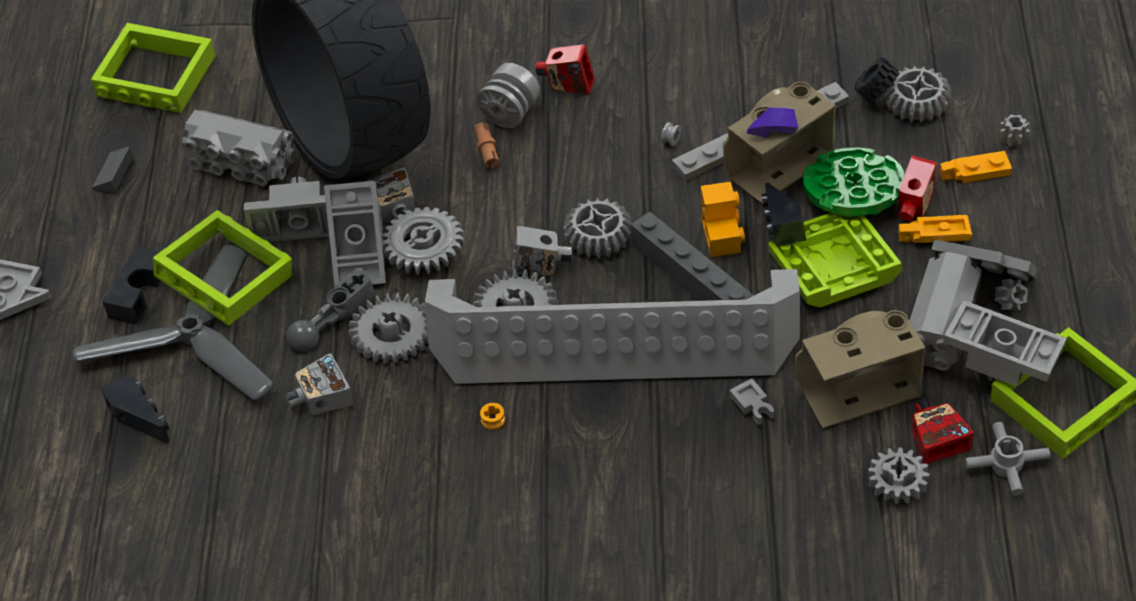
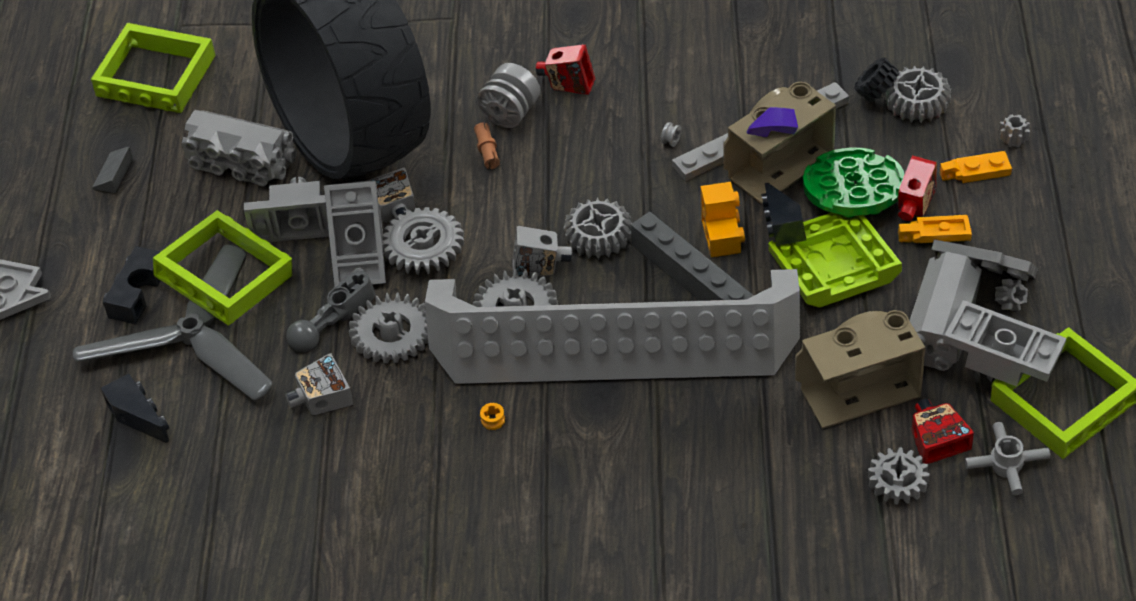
(751, 397): light grey plate -> none

